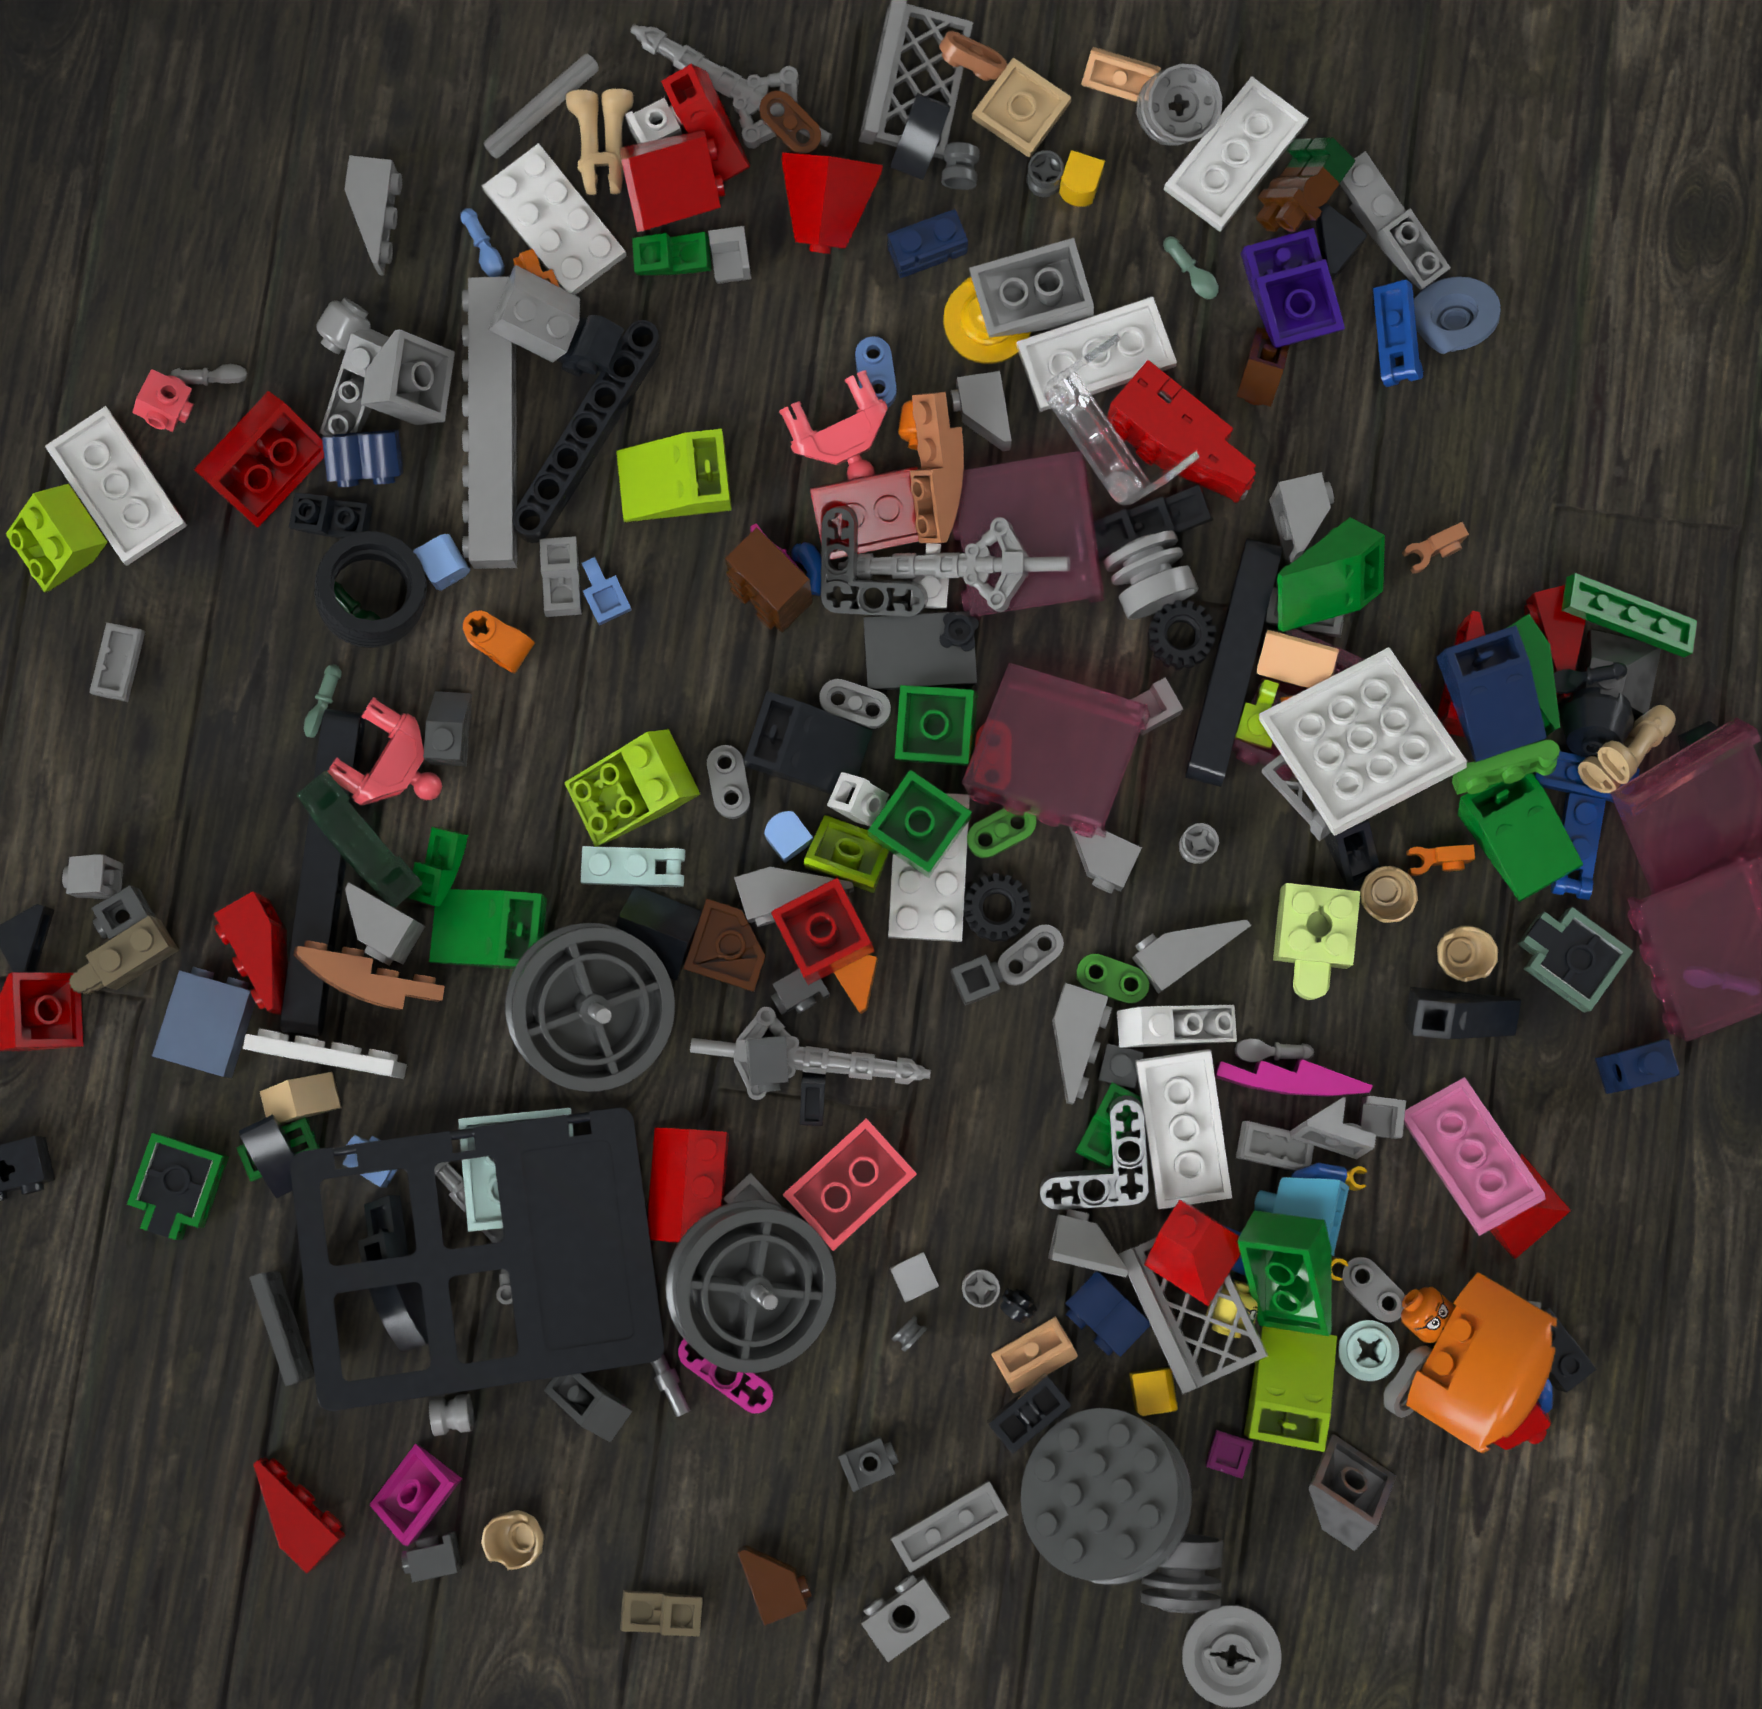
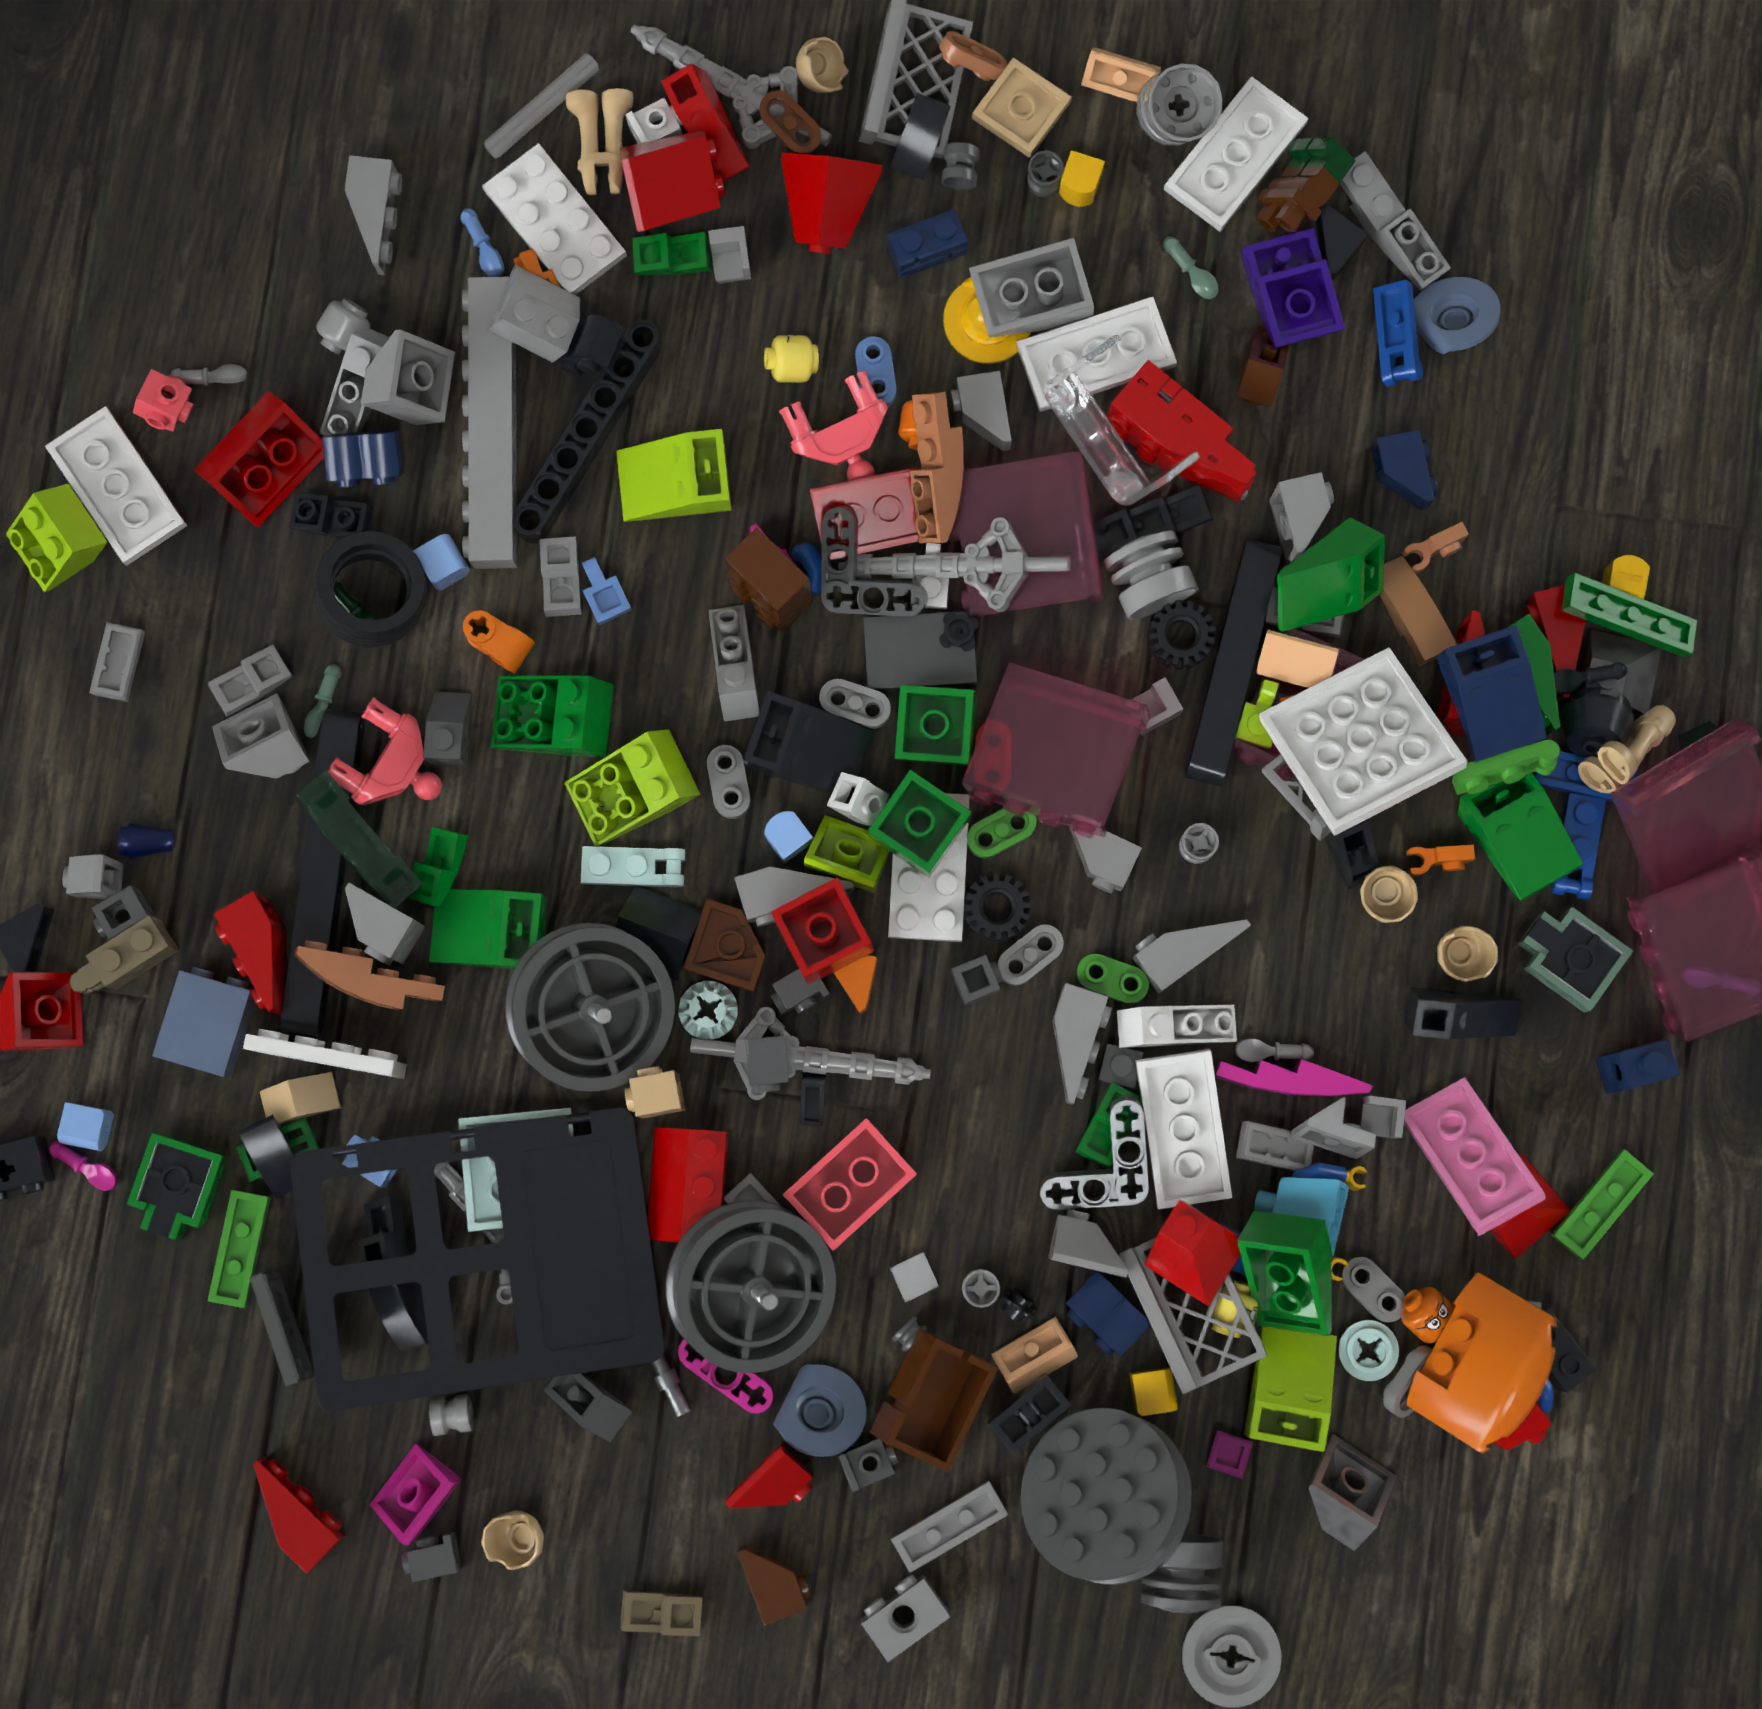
(85, 1126): none -> light blue piece
(98, 1174): none -> dark pink piece
(144, 840): none -> clear blue cone
(239, 1248): none -> bright green plate
(250, 681): none -> light grey slope
(261, 740): none -> light grey slope
(552, 715): none -> green slope
(655, 1093): none -> tan brick
(725, 1013): none -> light aqua gear
(734, 663): none -> light grey slope
(773, 1481): none -> red slope
(791, 358): none -> light yellow head
(821, 65): none -> tan hair
(822, 1412): none -> sand blue hat
(933, 1400): none -> reddish brown piece
(1316, 933): yellowish green brick -> none
(1403, 467): none -> dark blue slope
(1414, 612): none -> medium nougat slope
(1602, 1204): none -> bright green plate
(1628, 575): none -> yellow piece

